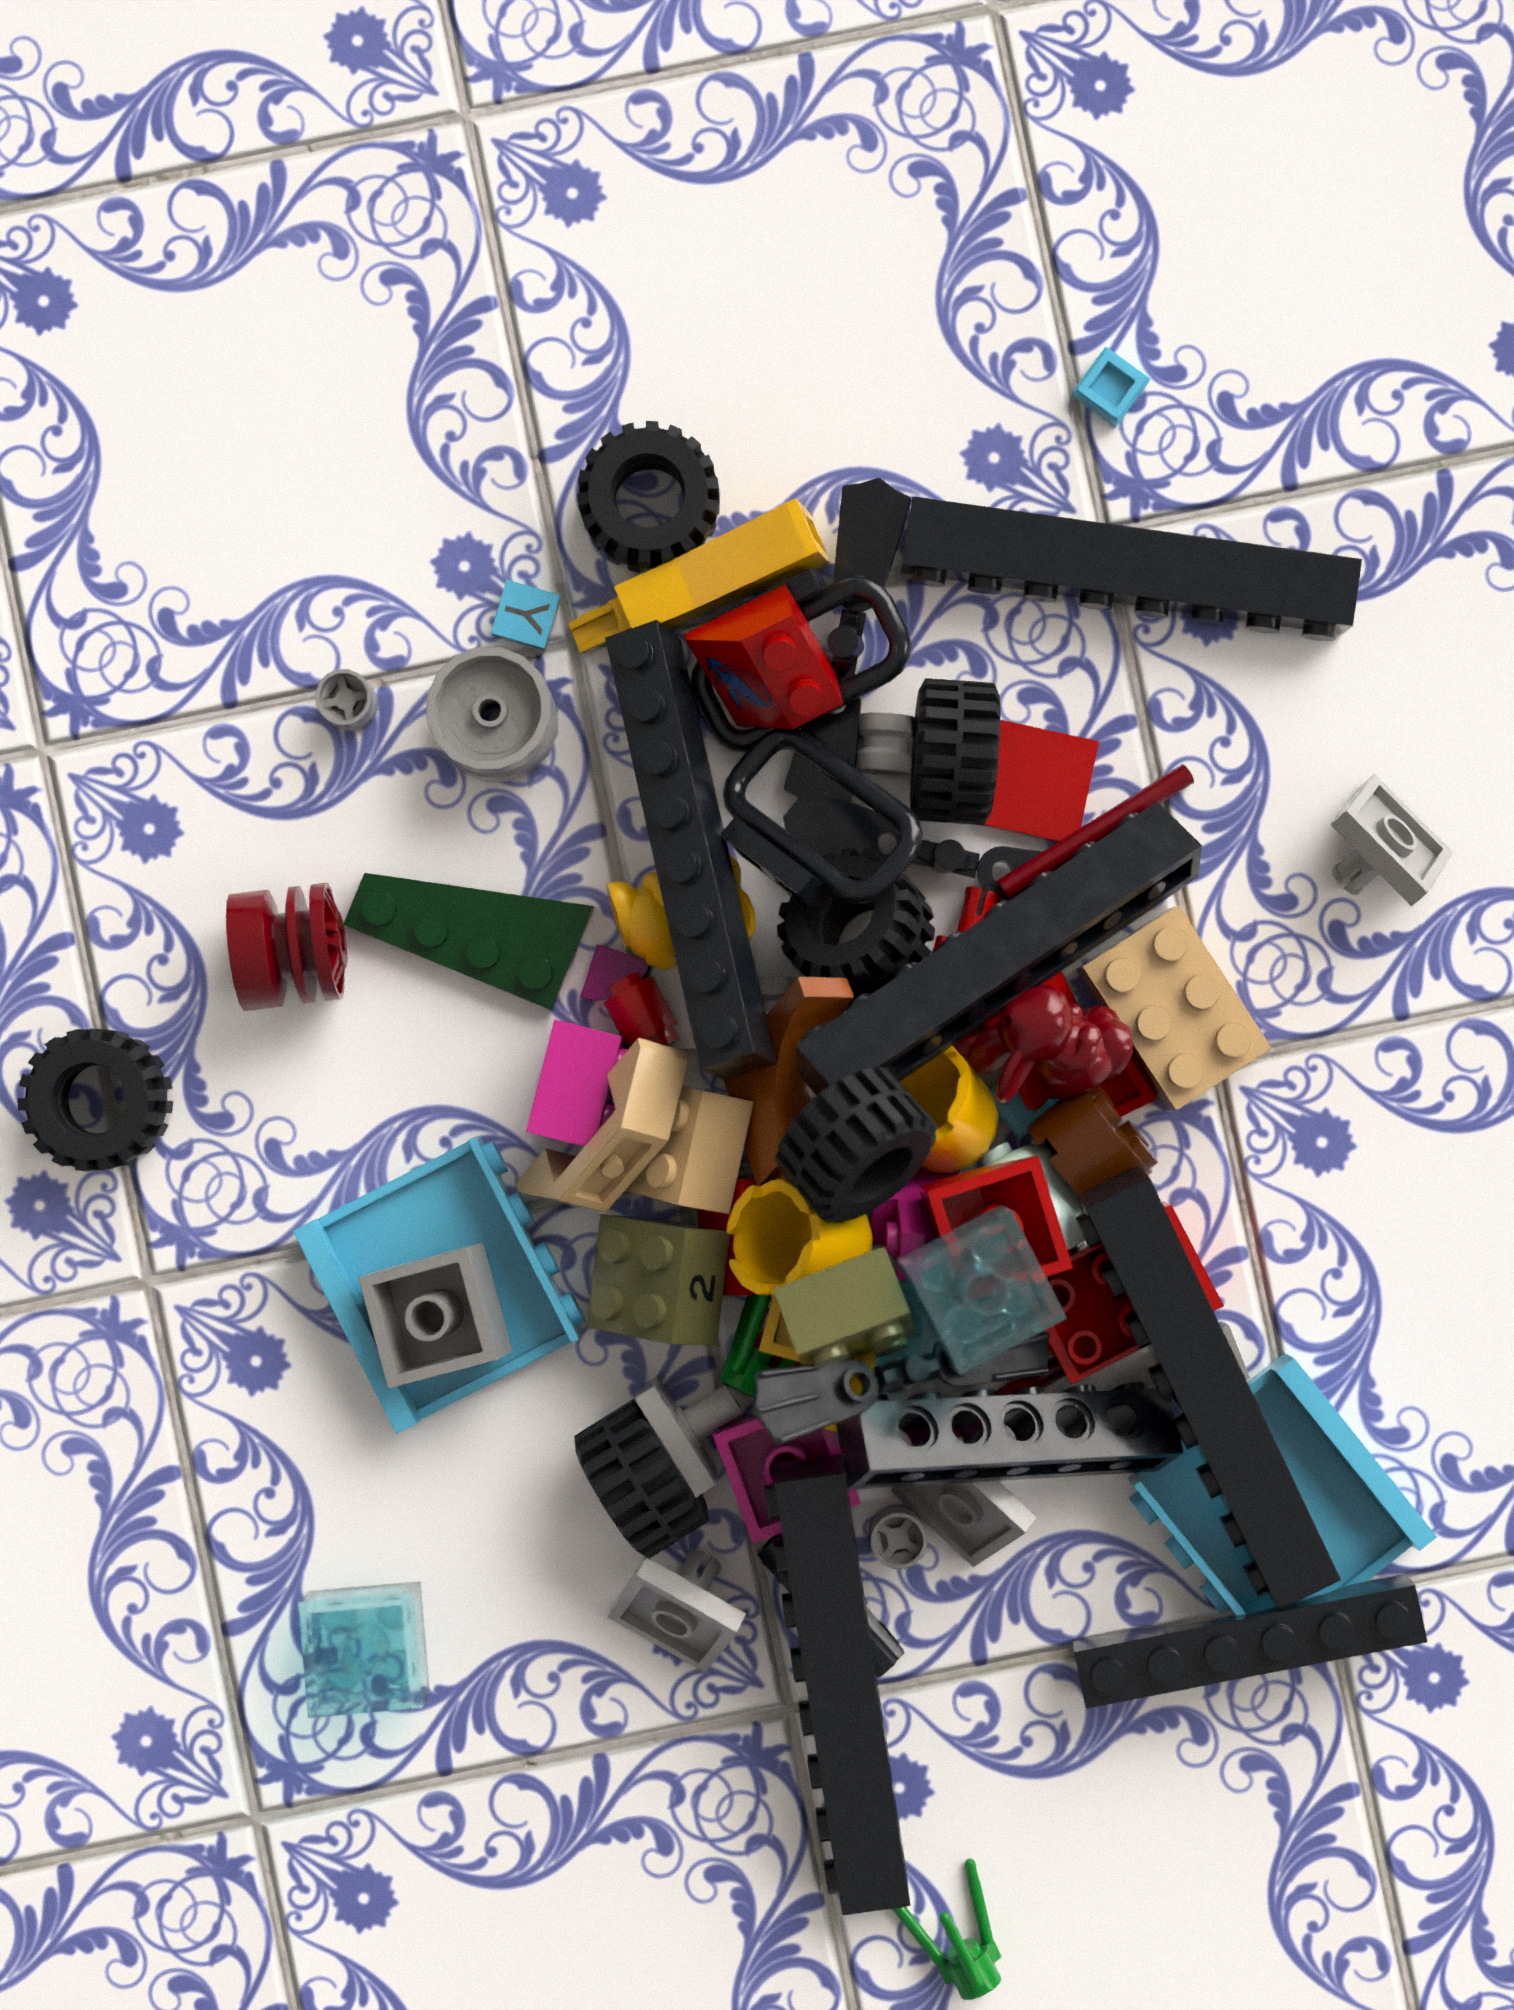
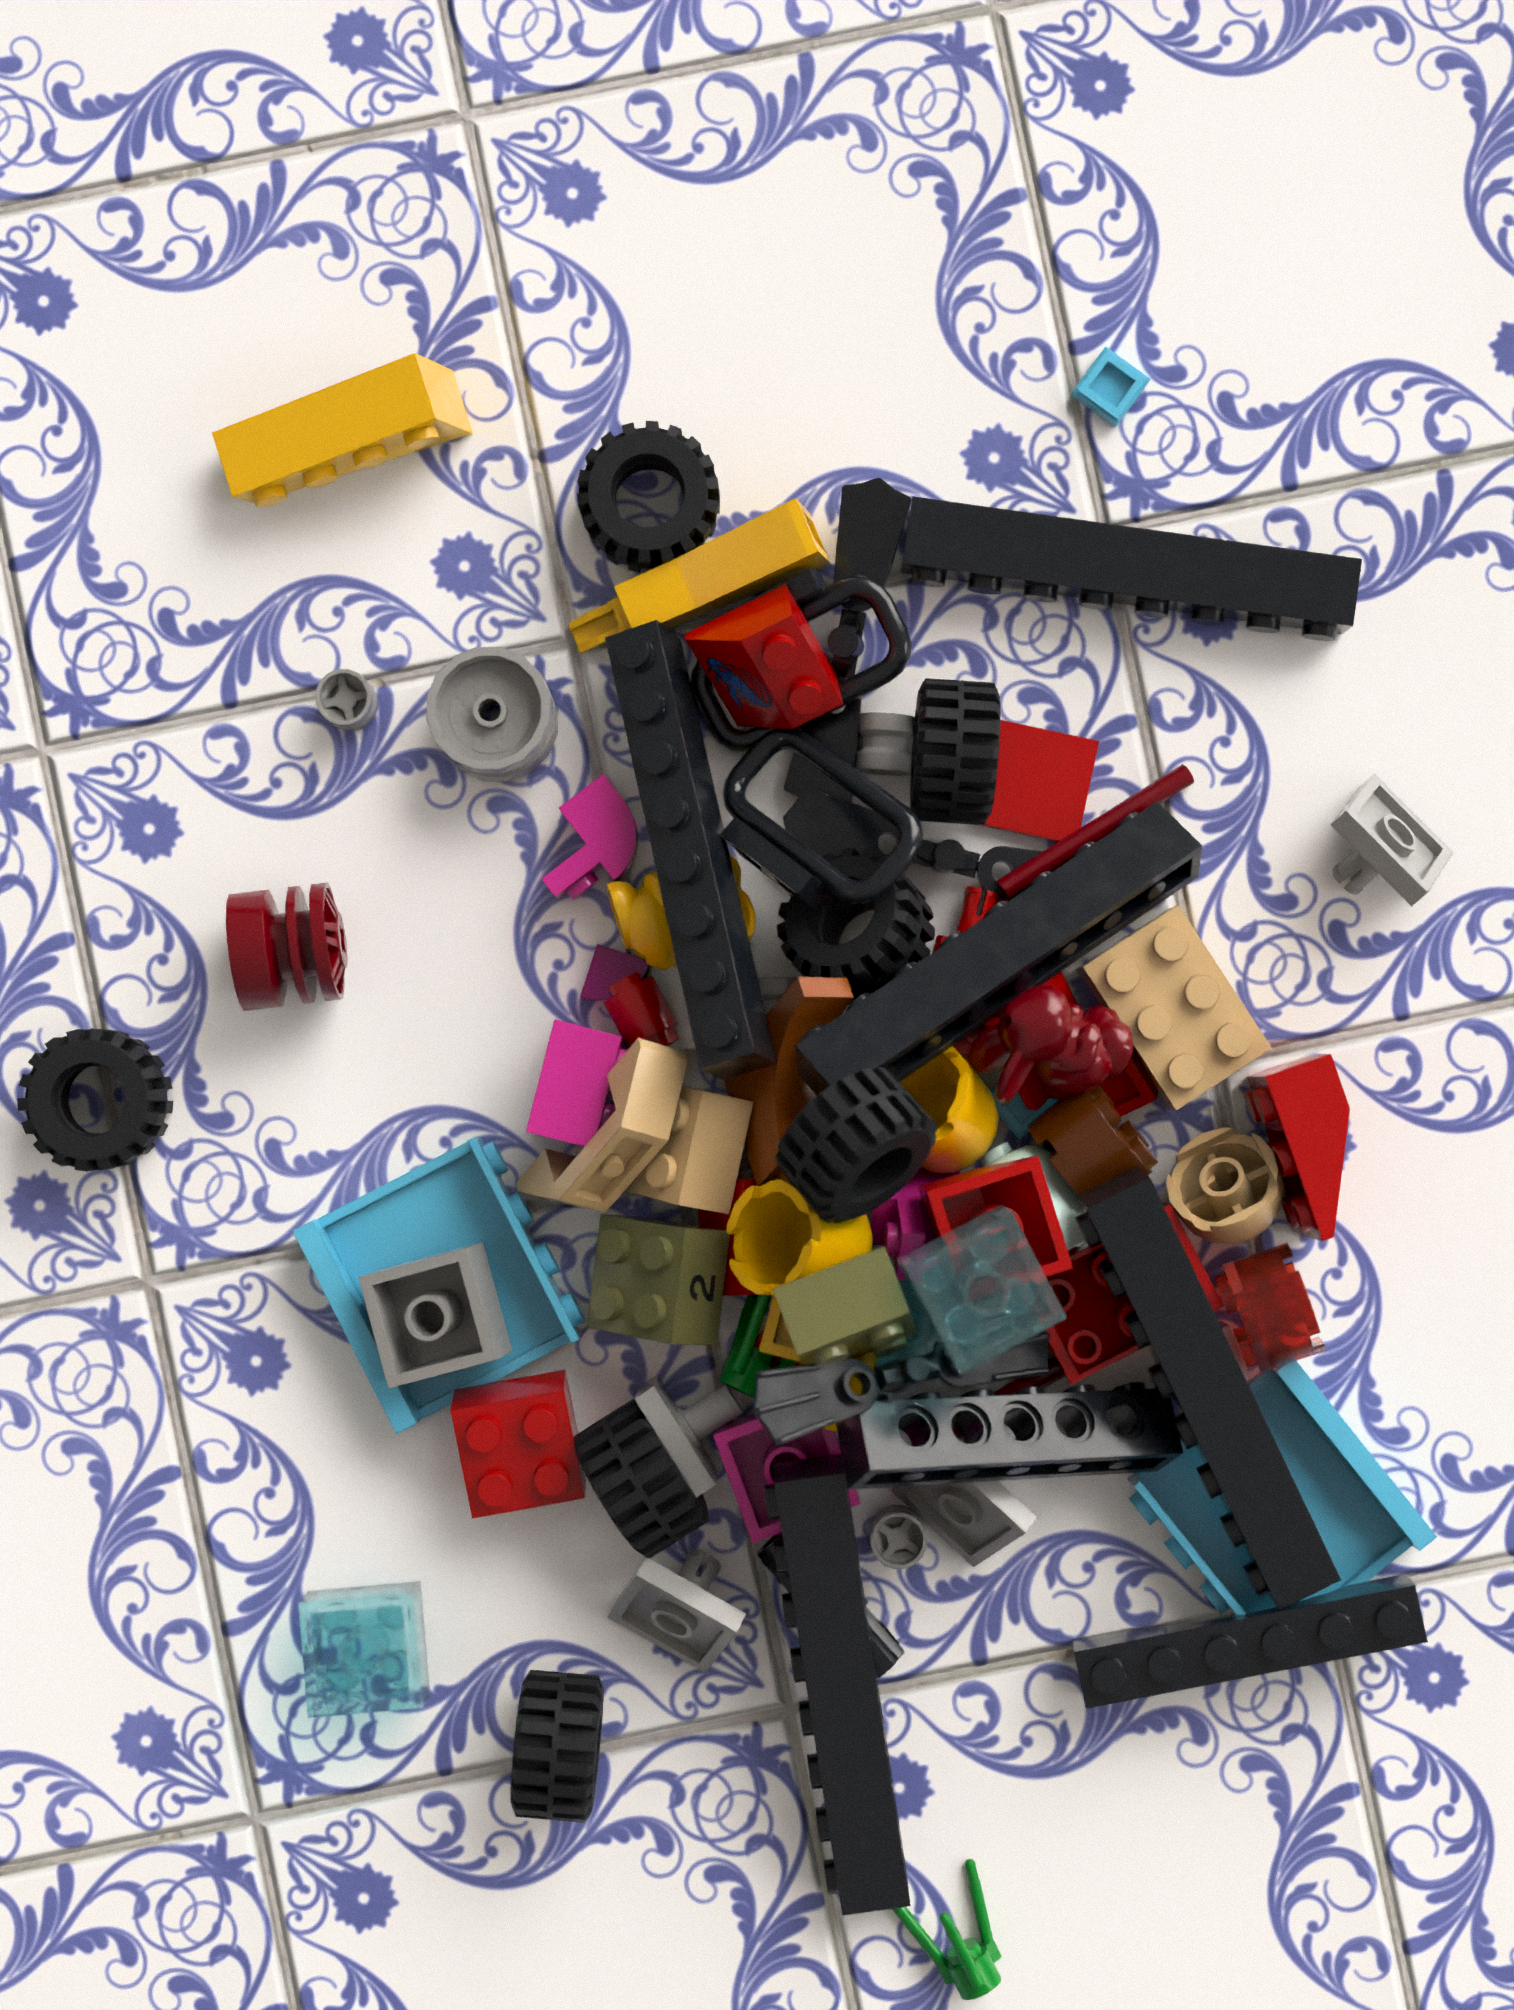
(342, 430): none -> yellow wedge
(484, 934): dark green wing -> none
(518, 1443): none -> red brick
(525, 615): medium azure tile -> none
(557, 1746): none -> black tyre
(609, 835): none -> dark pink brick
(1226, 1186): none -> tan cylinder
(1271, 1308): none -> clear red brick
(1307, 1131): none -> red slope

